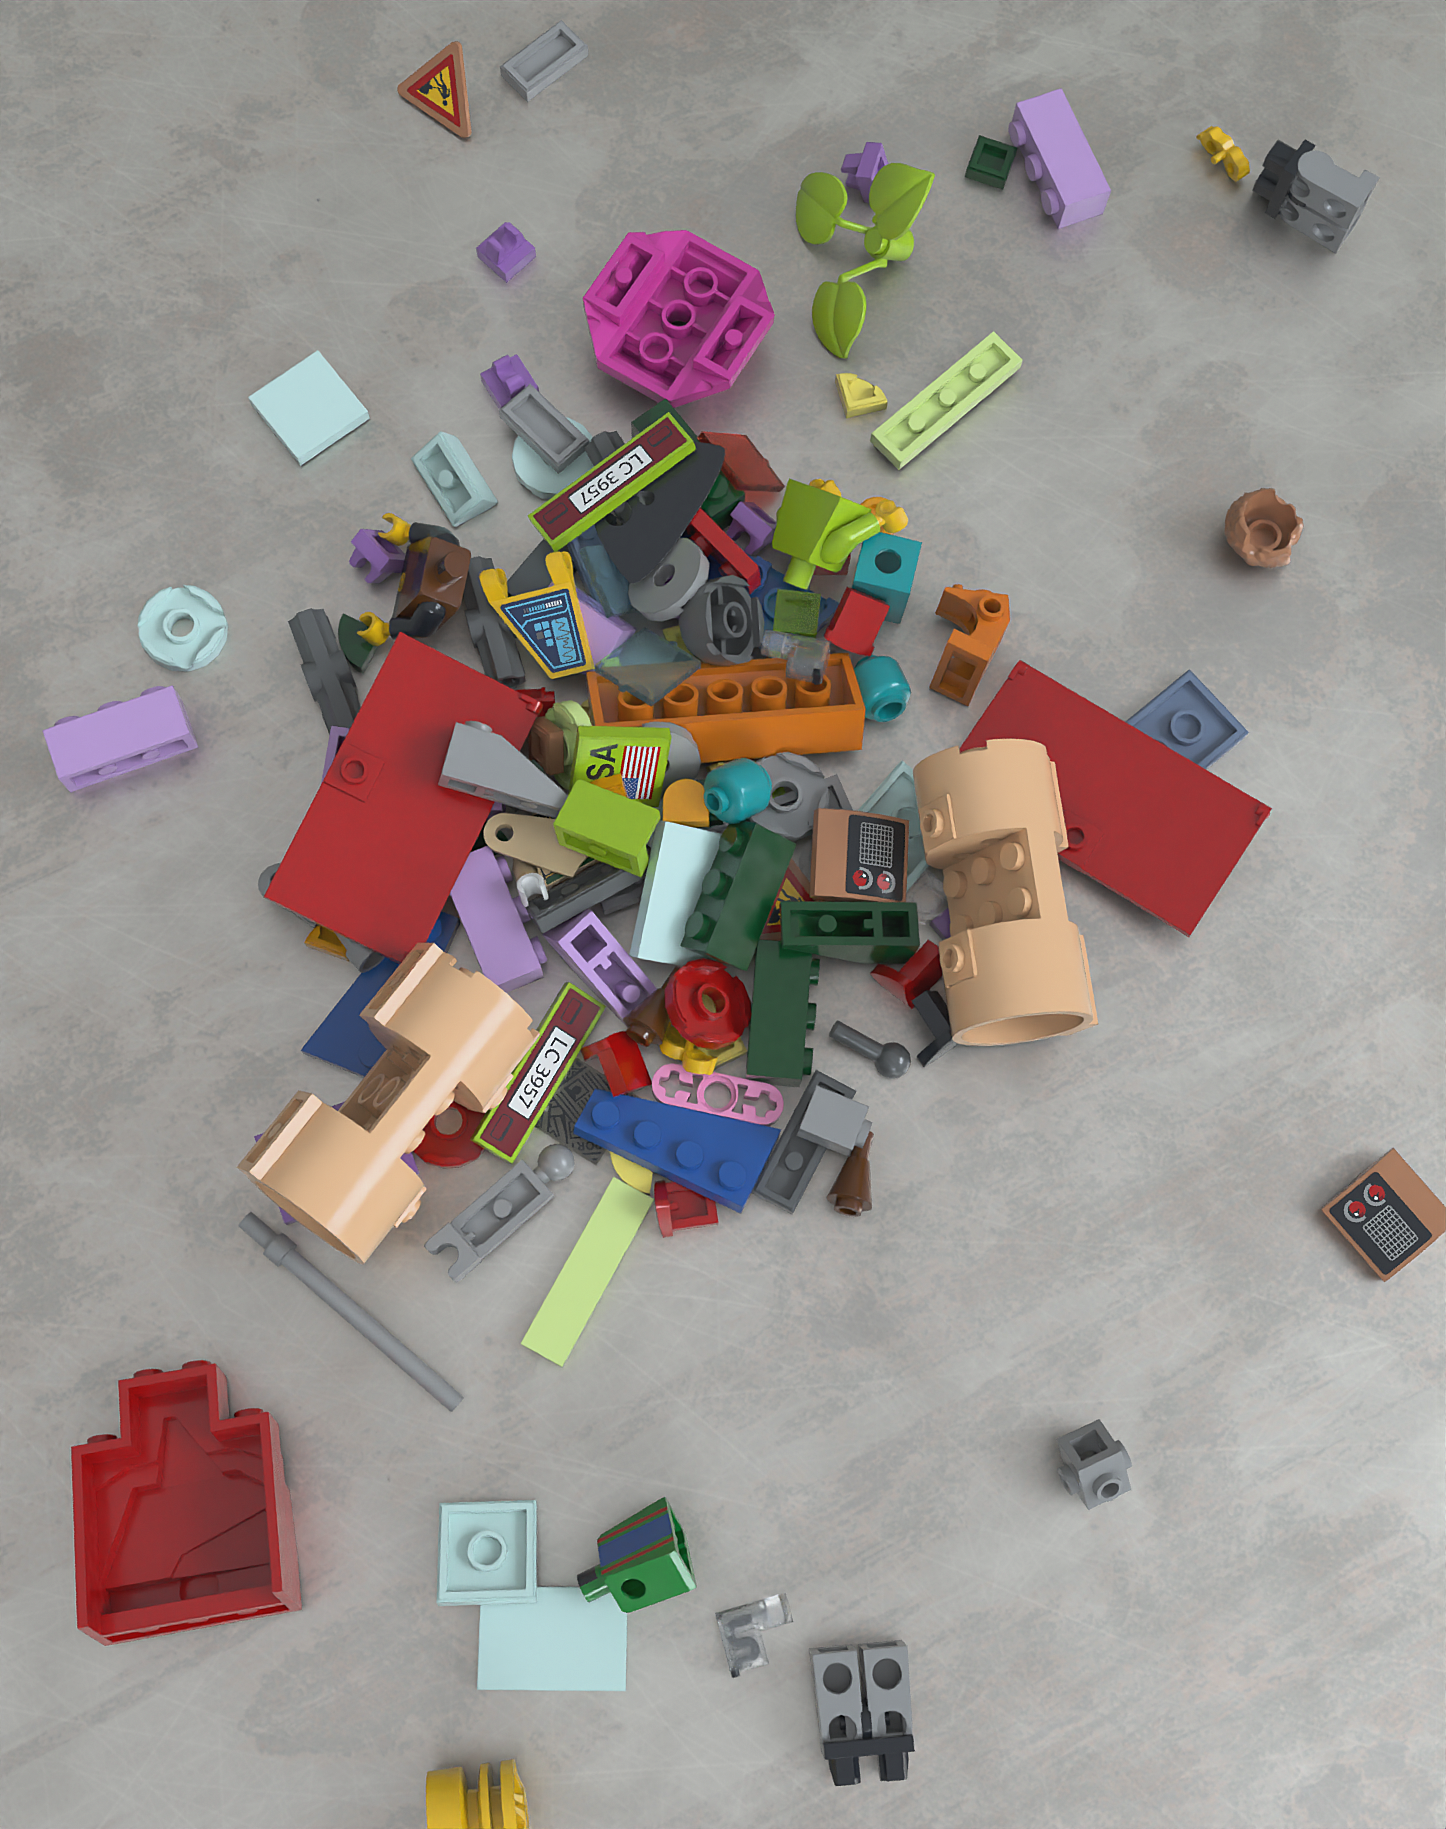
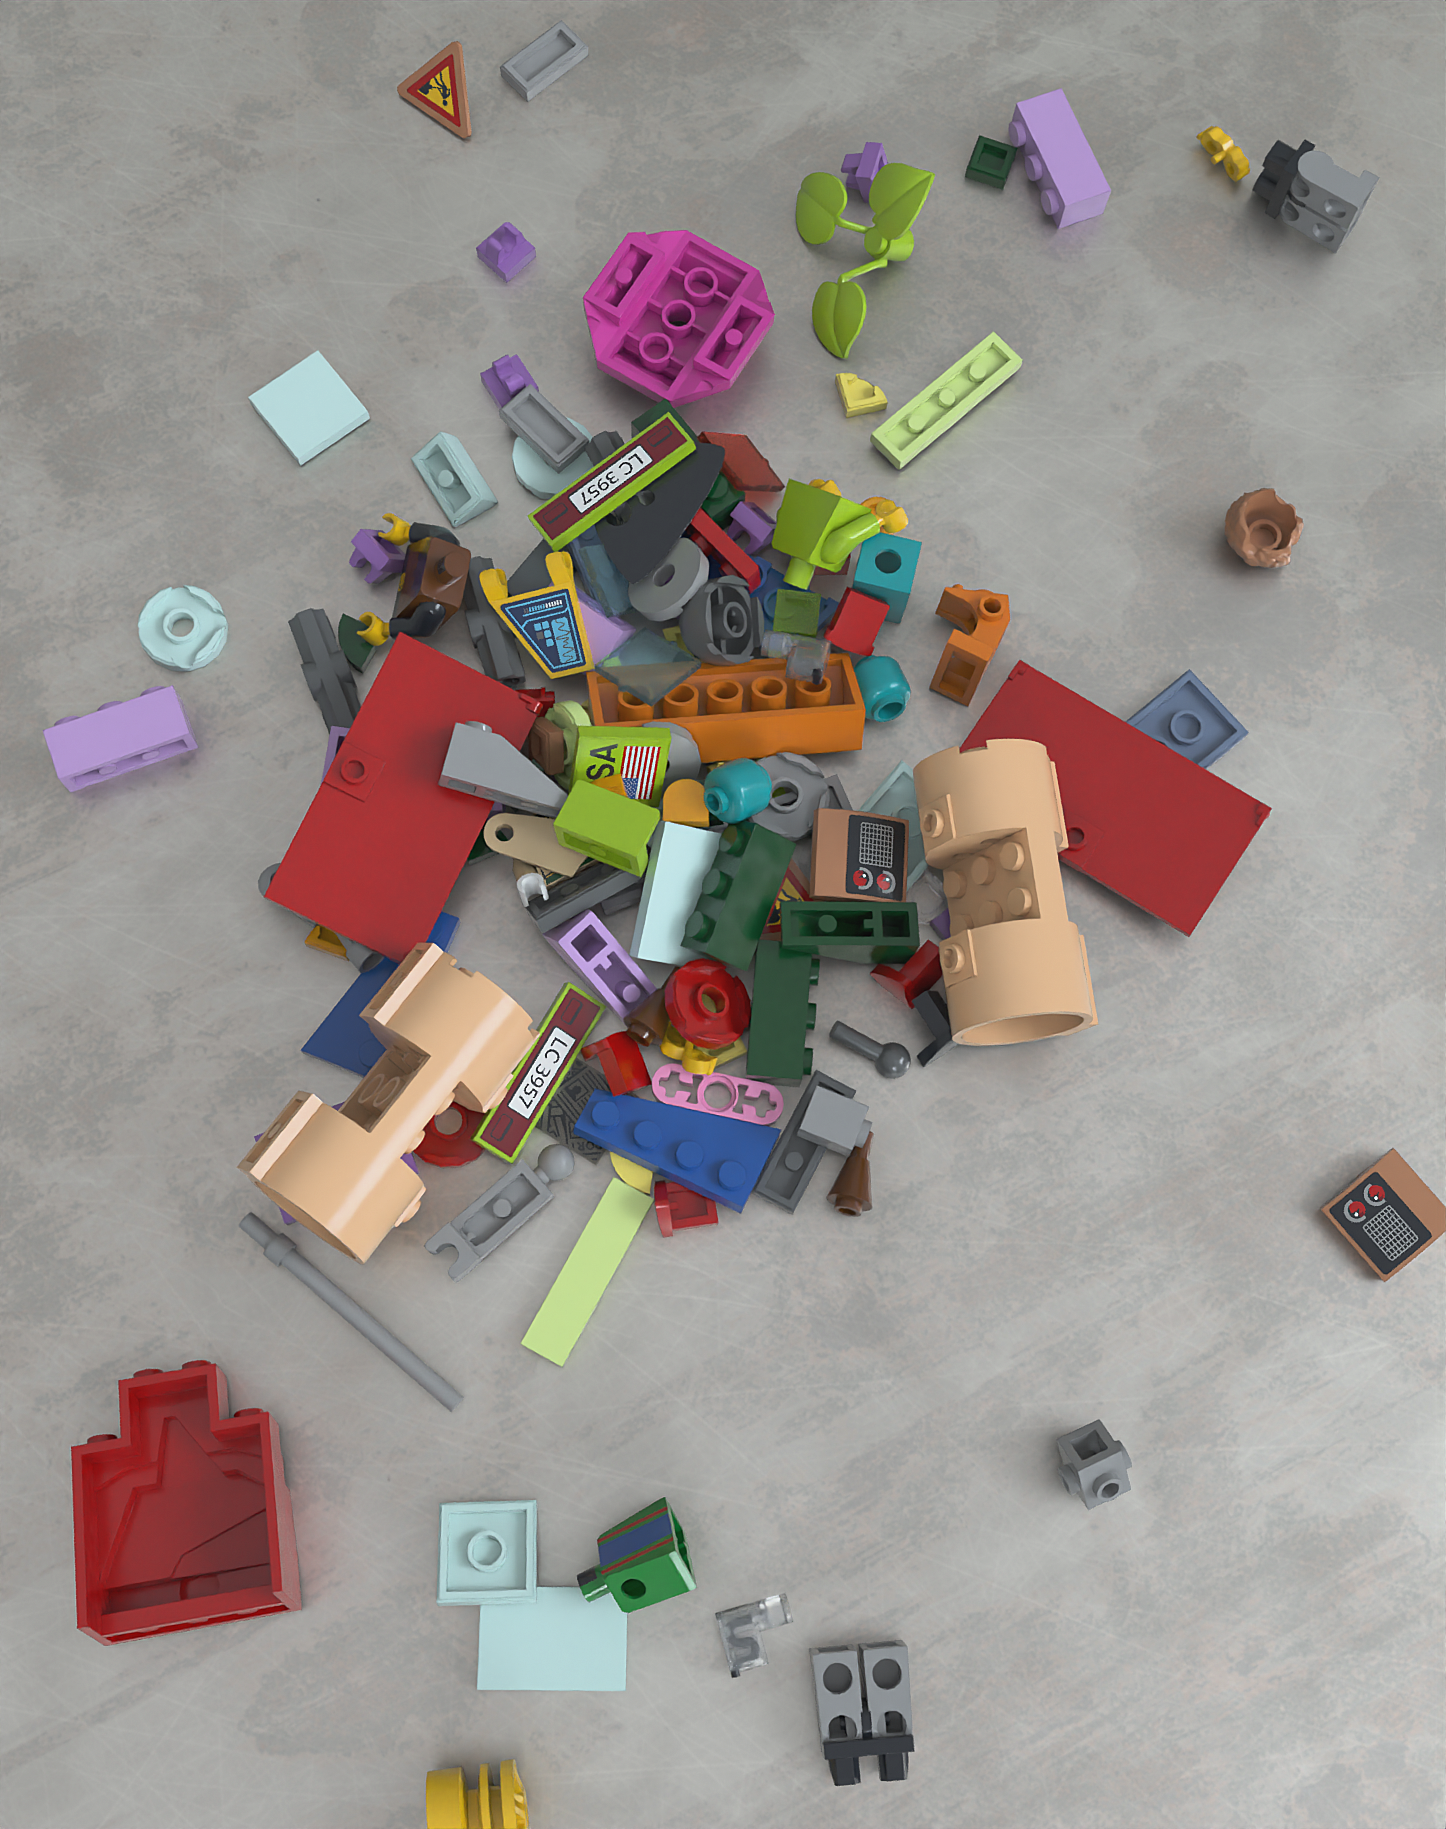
(496, 922): lavender brick -> none

